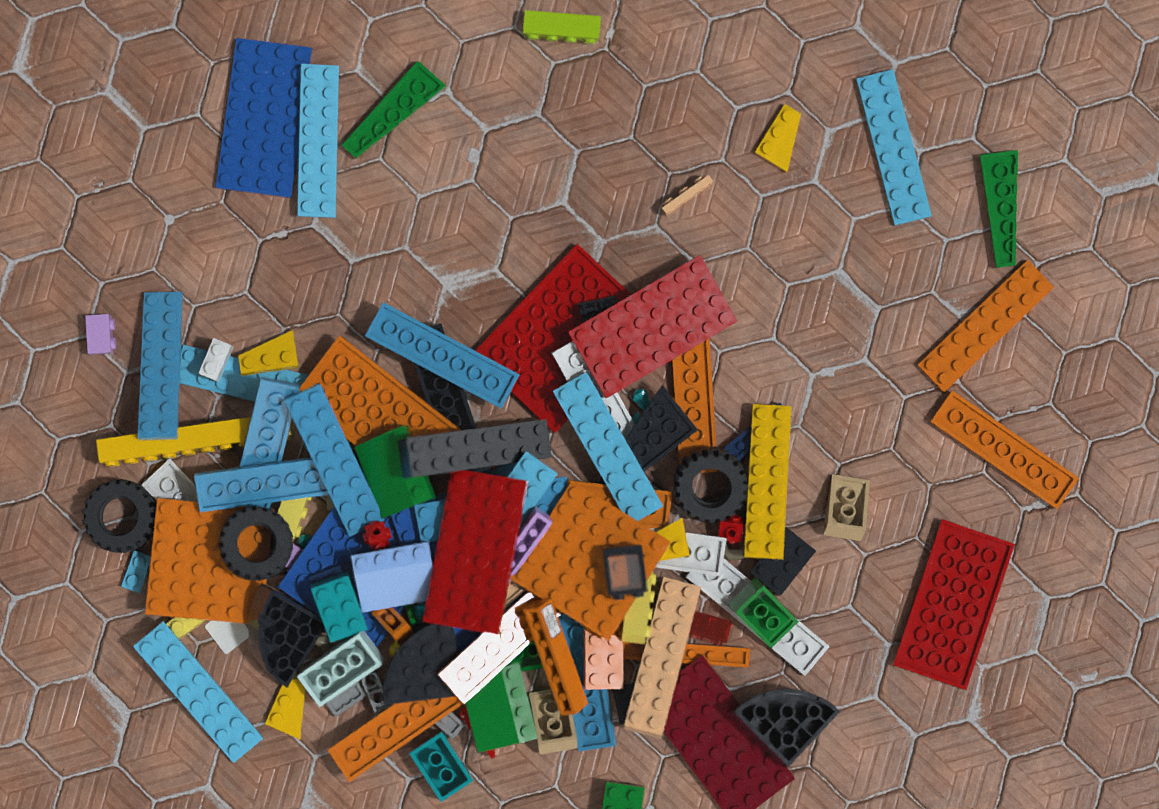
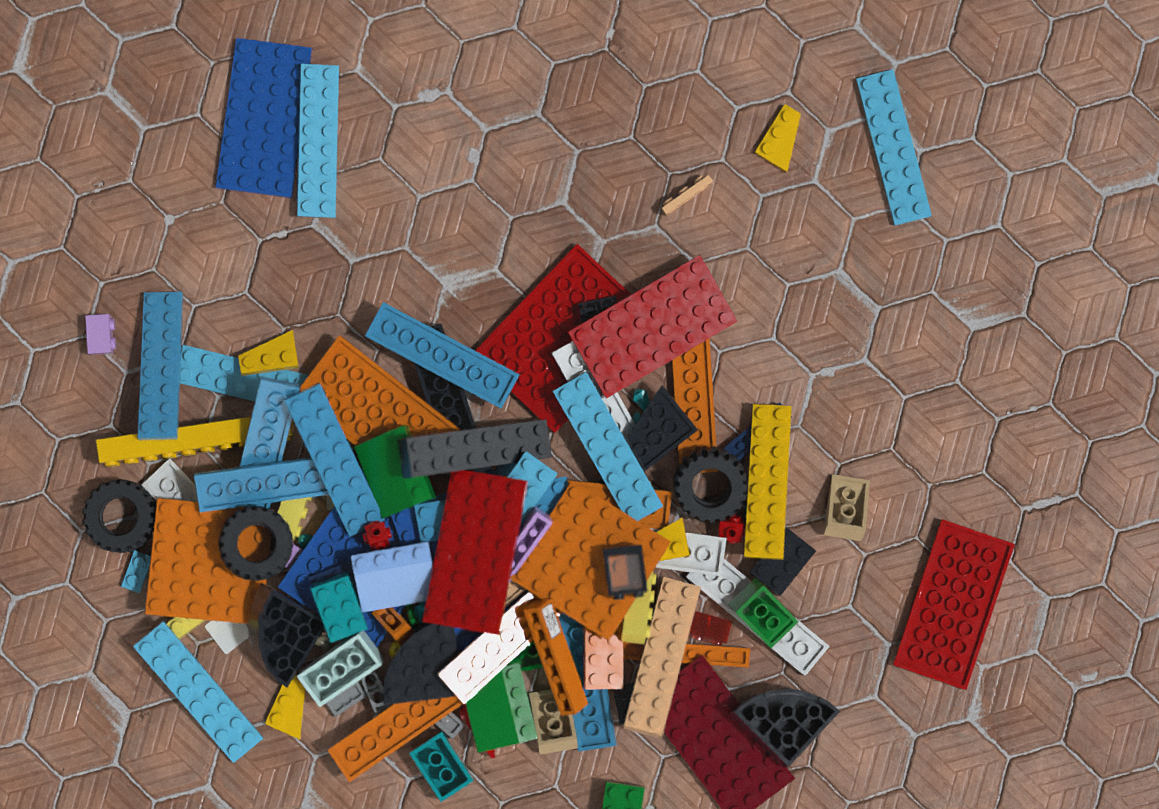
(216, 360): white brick -> none
(401, 102): green wing -> none
(561, 26): lime brick -> none
(734, 554): dark tan arm -> none
(985, 326): orange plate -> none
(1000, 189): green wing -> none
(1004, 450): orange plate -> none

